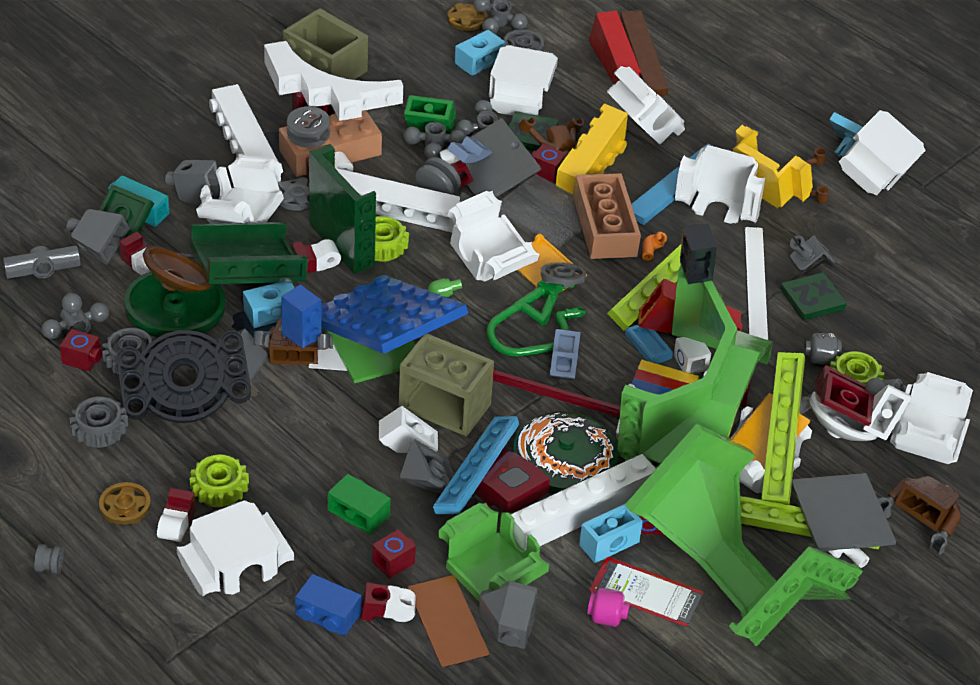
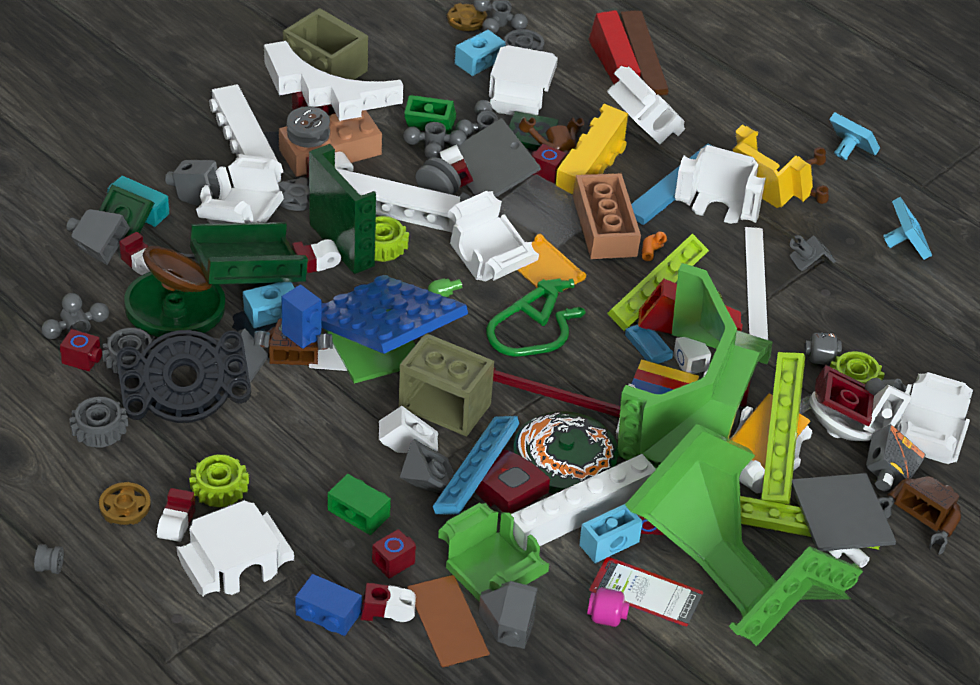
(41, 262): dark grey piece -> none
(470, 150): sand blue slope -> none
(563, 274): dark grey wheel -> none
(565, 354): sand blue slope -> none
(698, 253): black brick -> none
(813, 296): dark green tile -> none
(881, 153): white piece -> none
(892, 457): none -> dark grey torso
(909, 229): none -> medium azure tile

